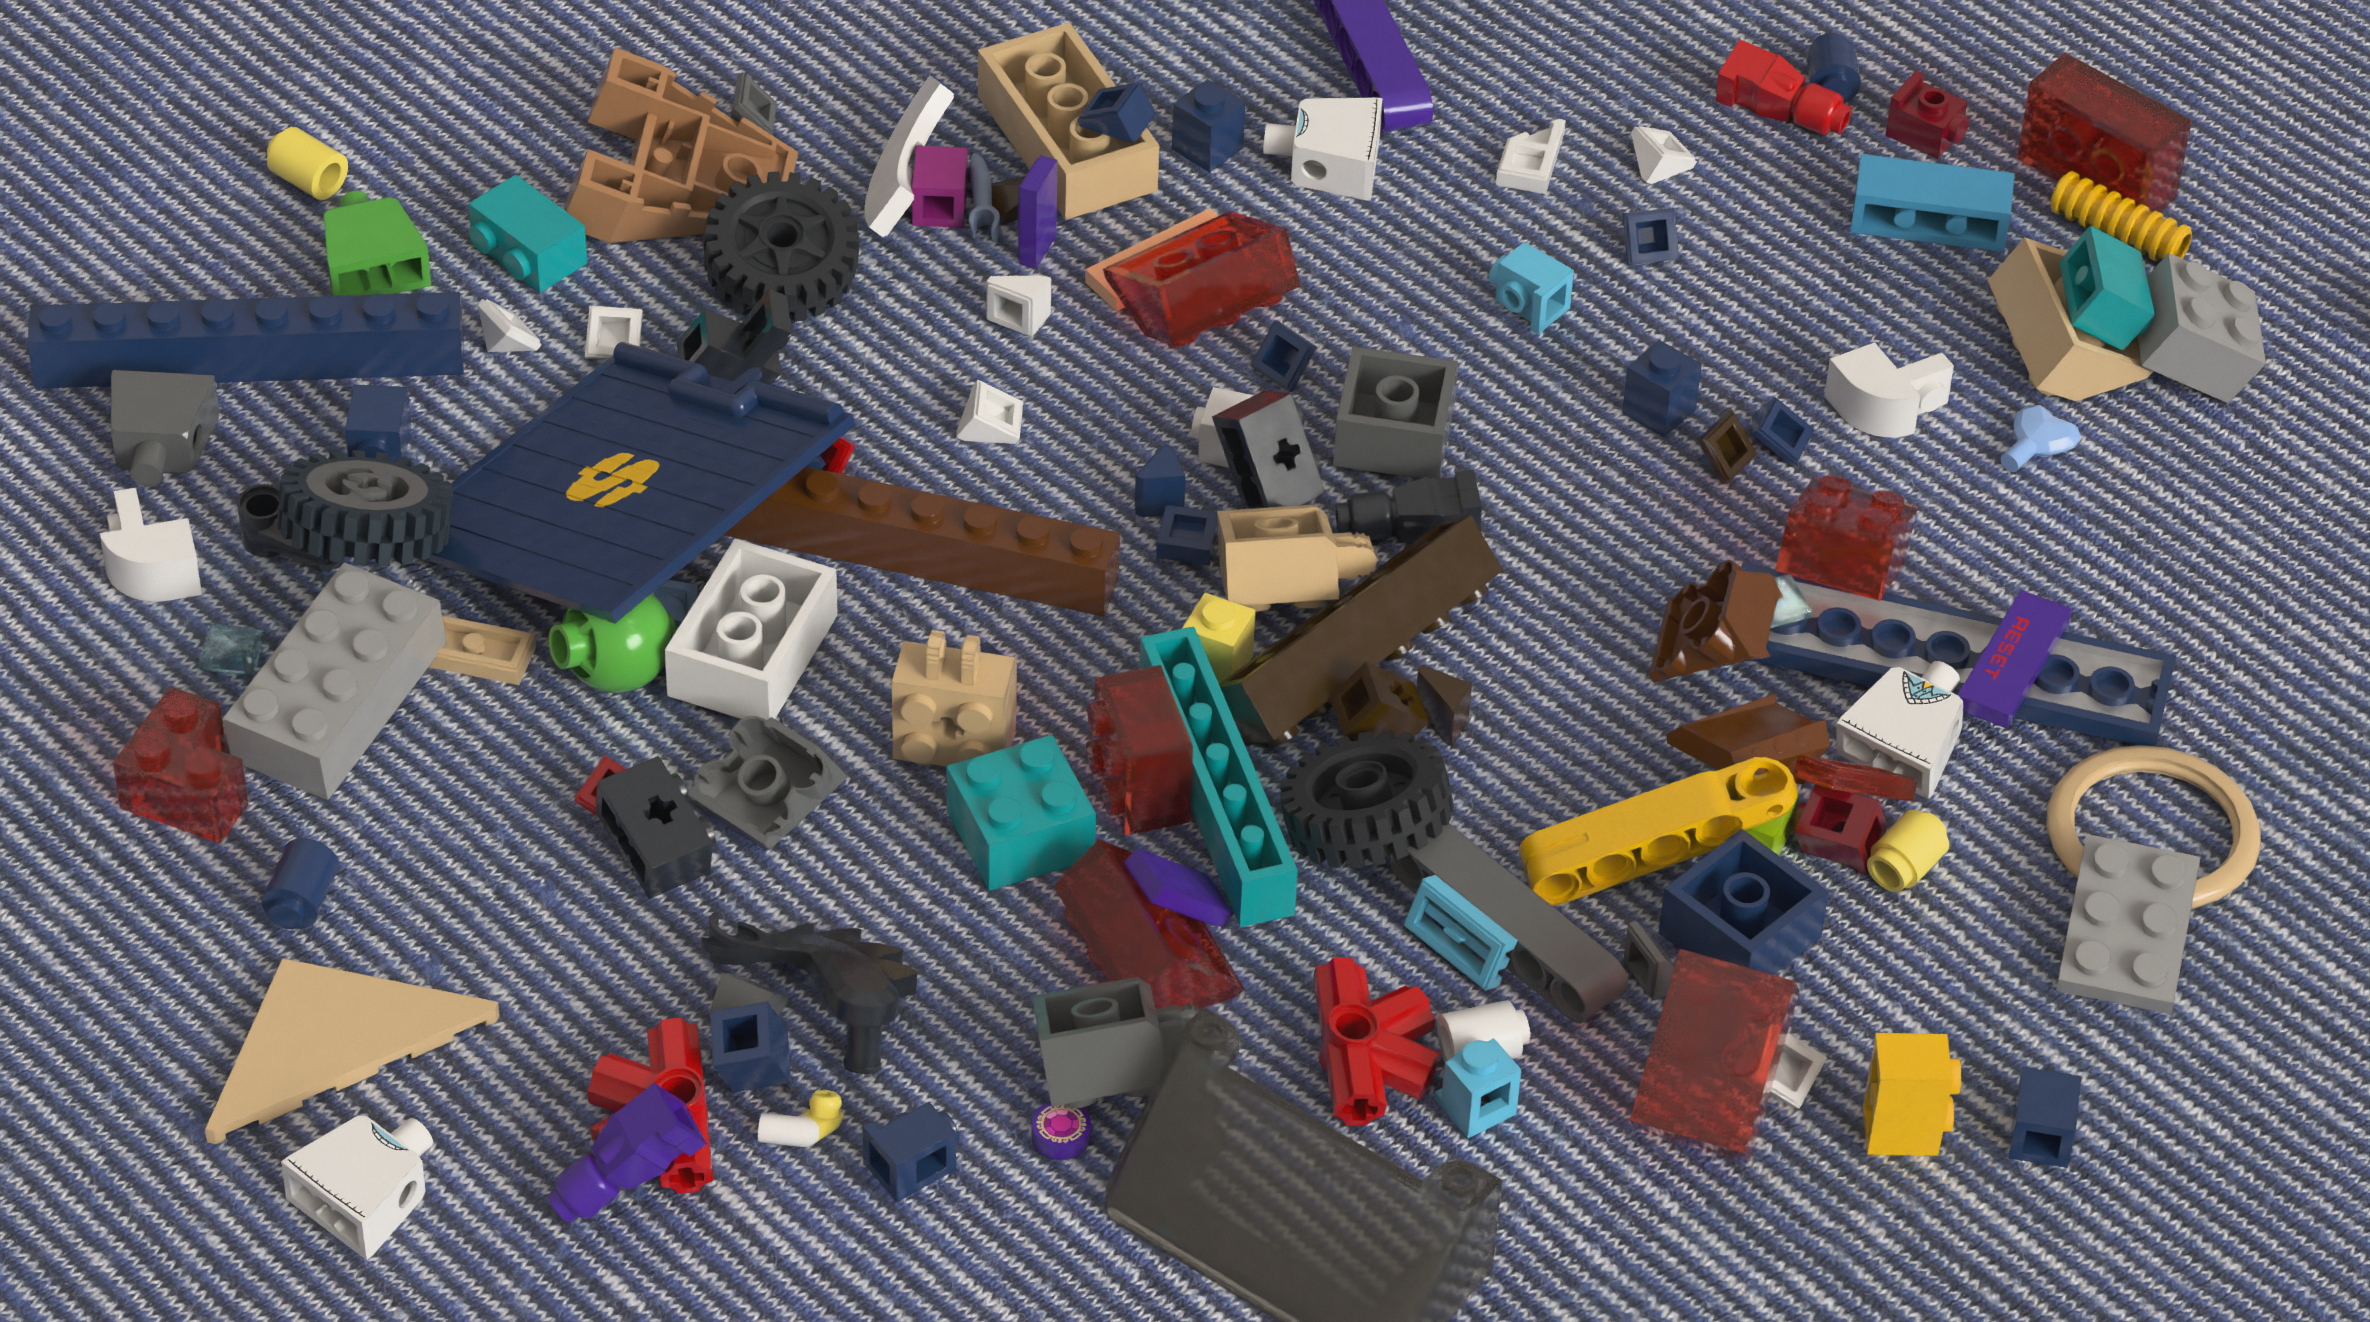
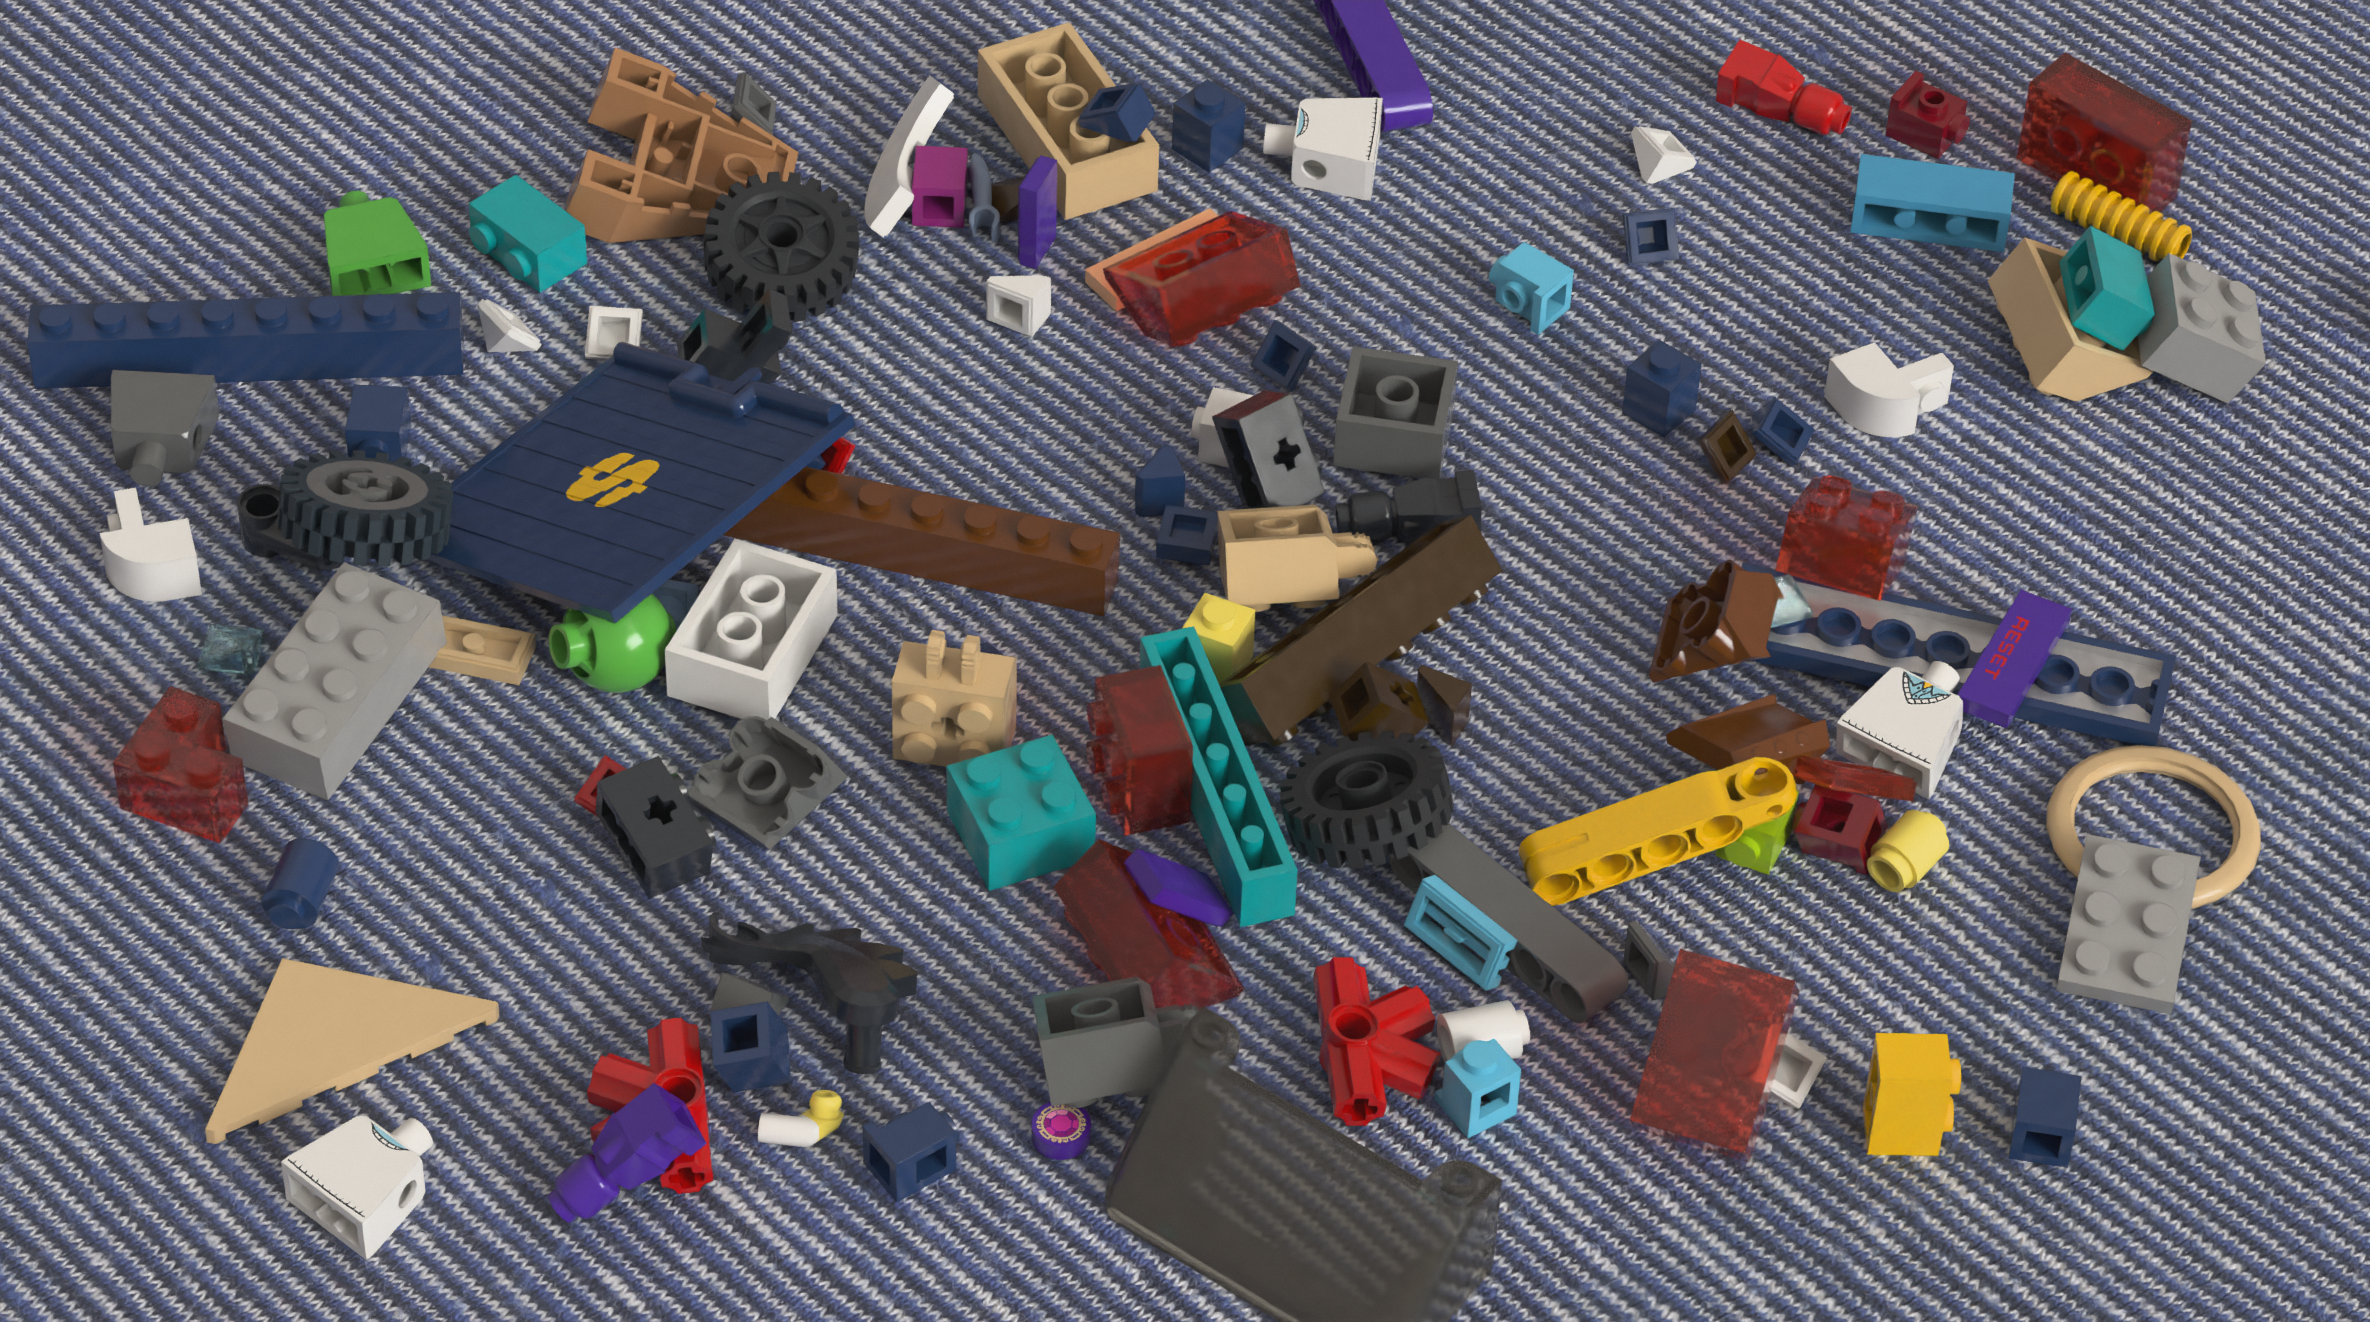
(306, 163): light yellow brick -> none
(990, 416): white slope -> none
(1531, 159): white tile -> none
(1744, 907): dark blue brick -> none
(1834, 65): dark blue brick -> none
(2038, 435): light blue rock -> none

